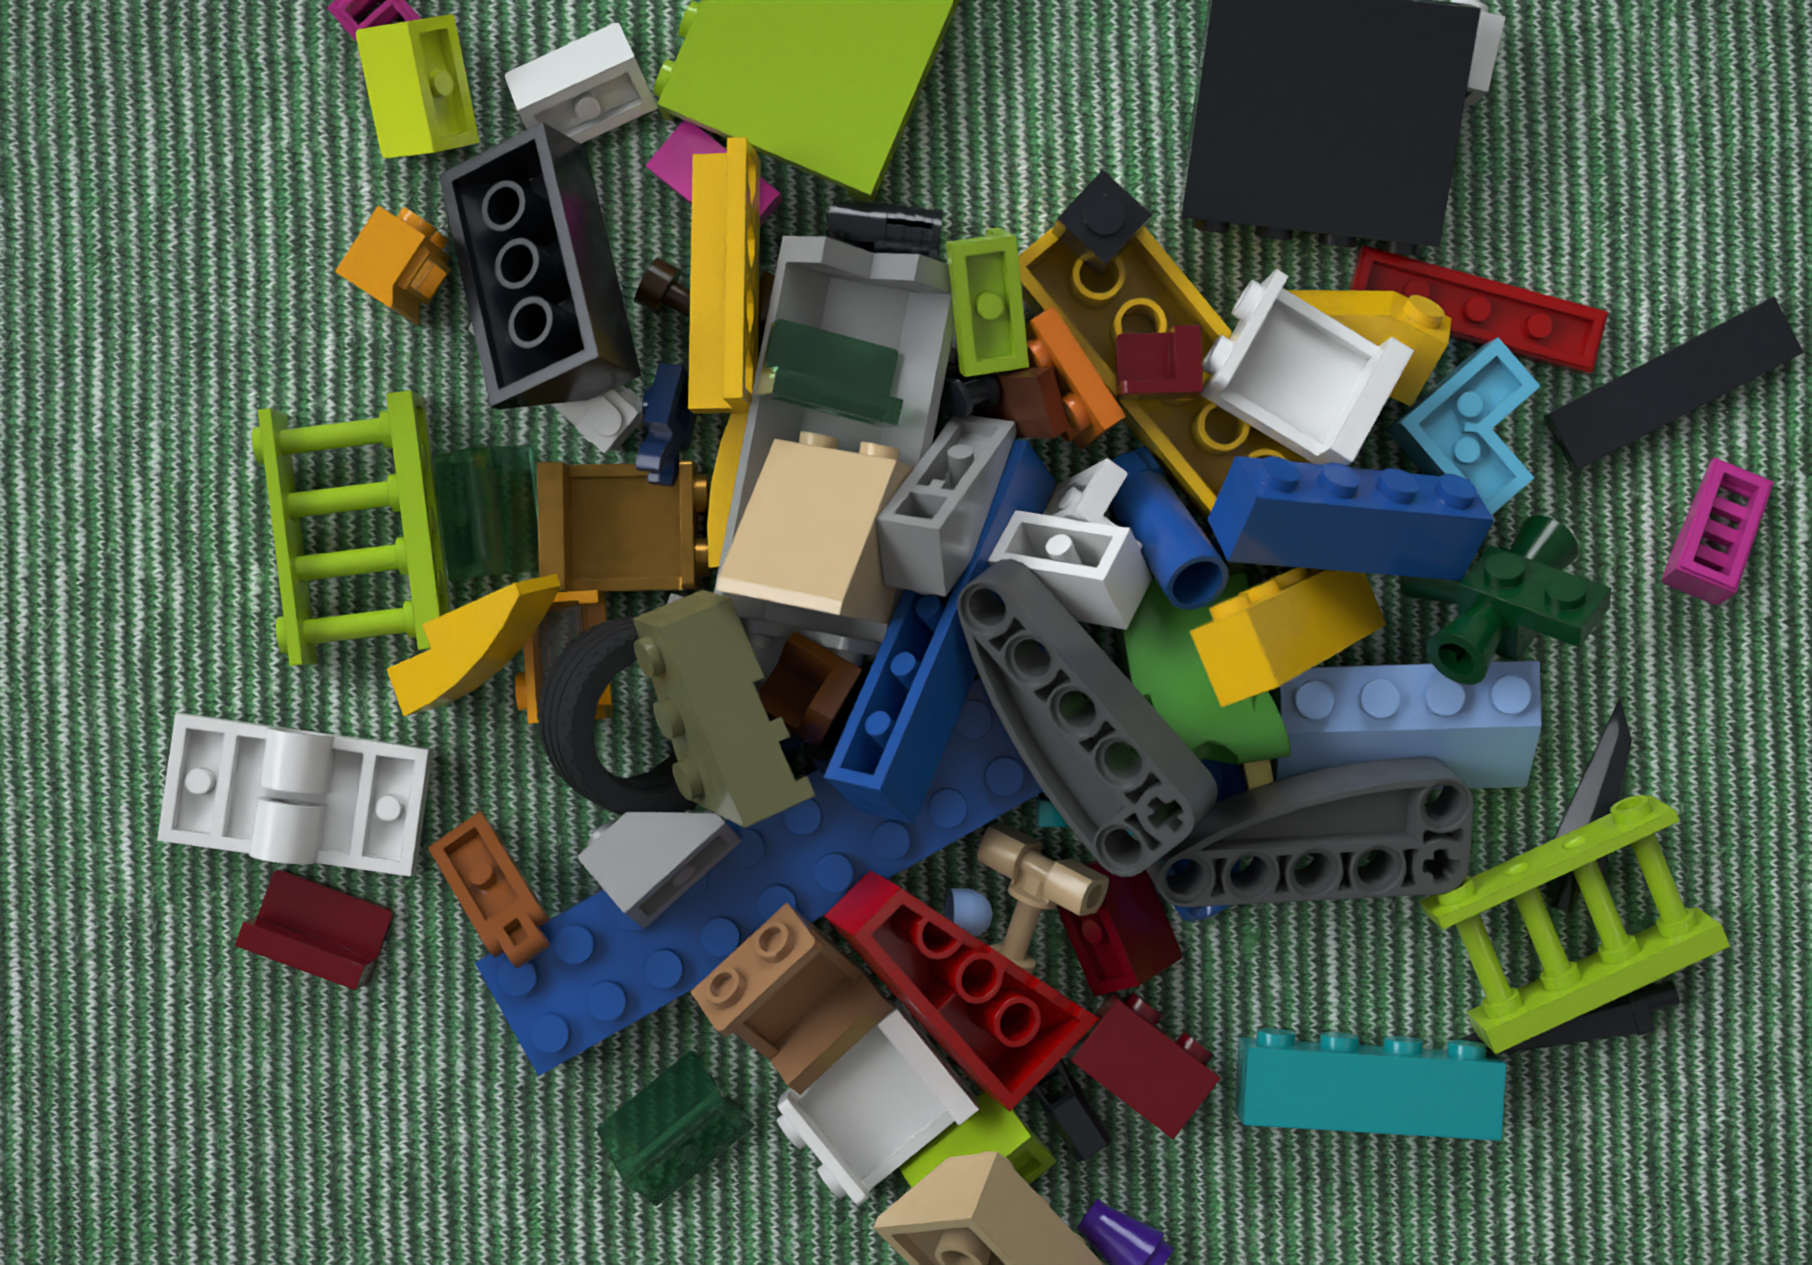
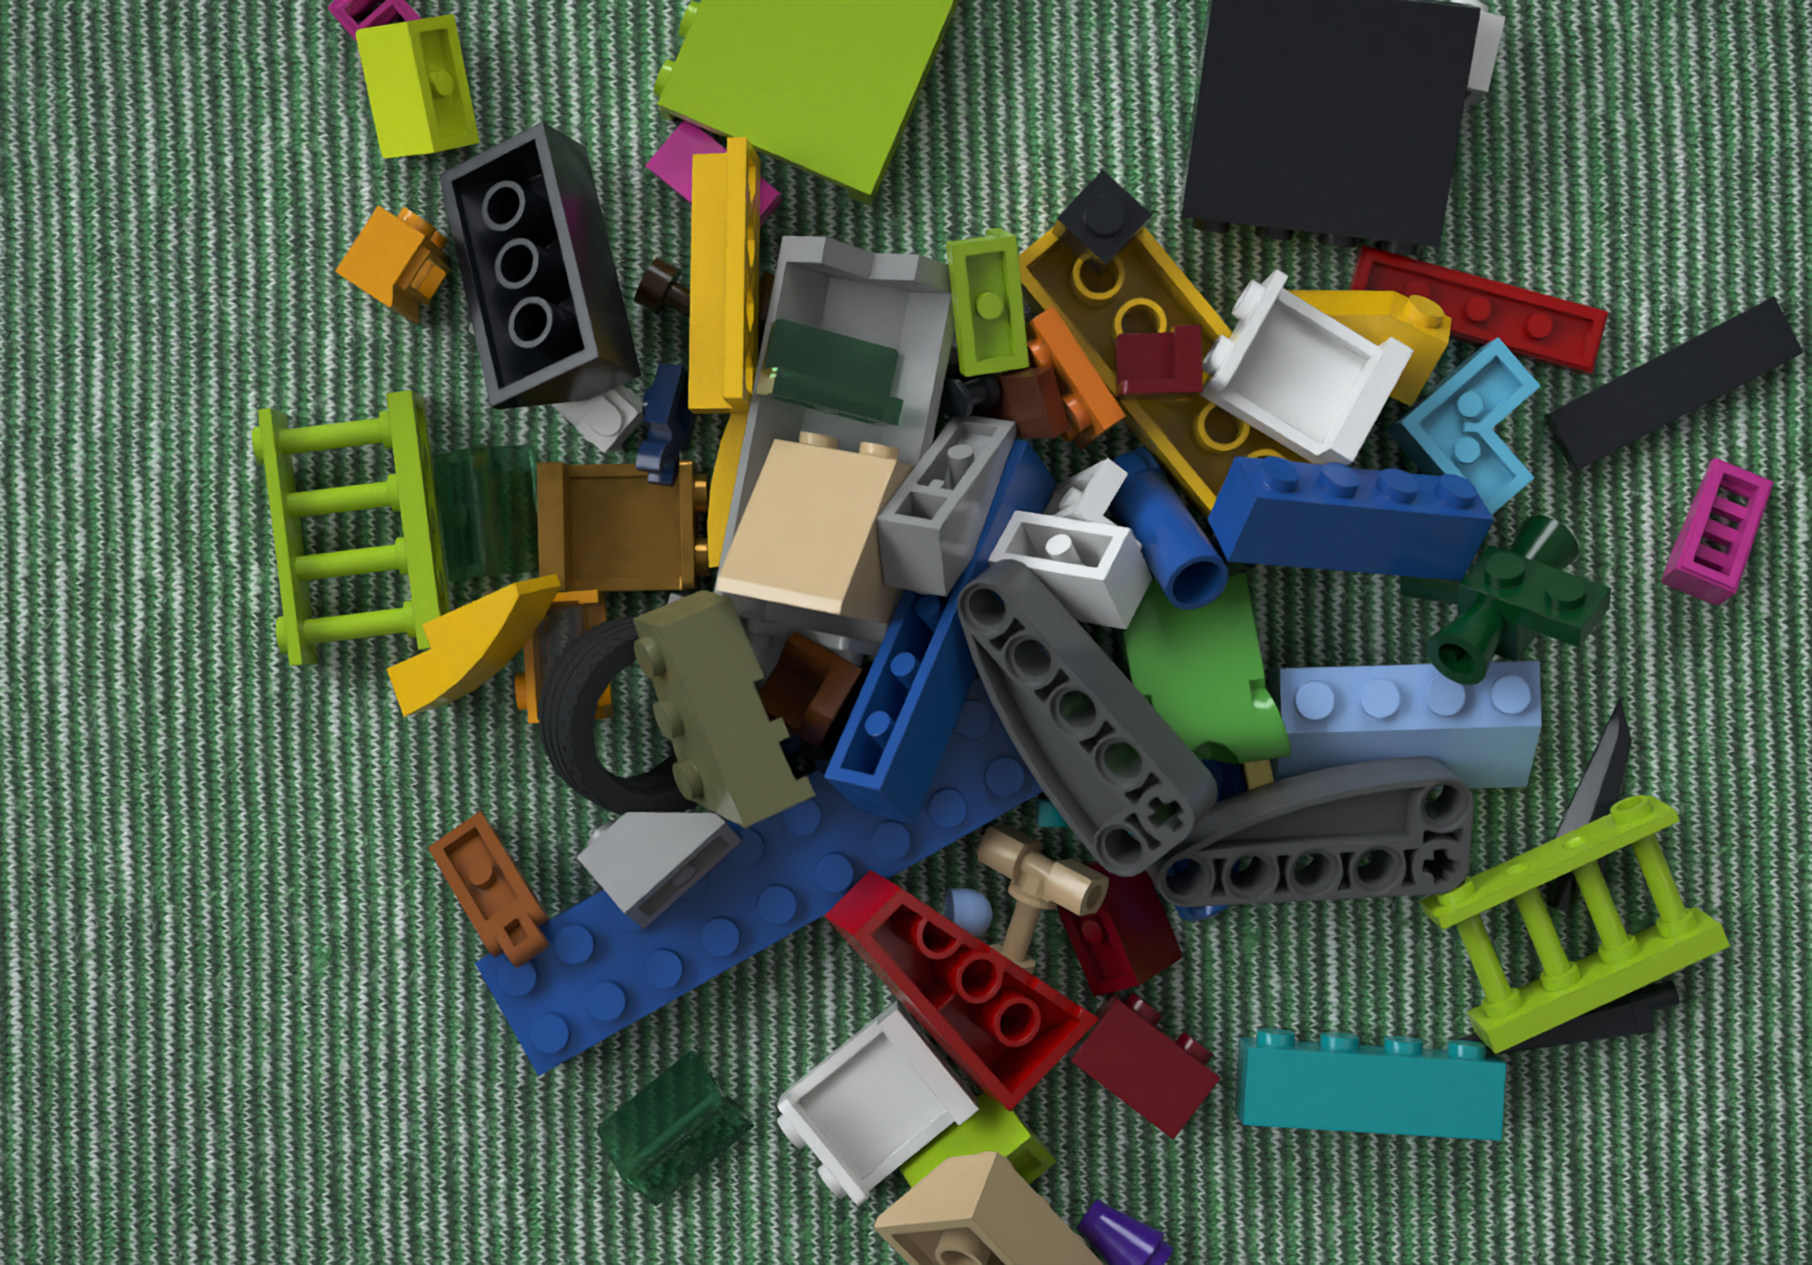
(295, 795): white plate -> none
(318, 929): dark red panel -> none
(583, 86): white panel -> none
(792, 998): medium nougat panel -> none
(886, 227): black hinge -> none
(1073, 1115): black bar -> none
(1284, 629): yellow brick -> none

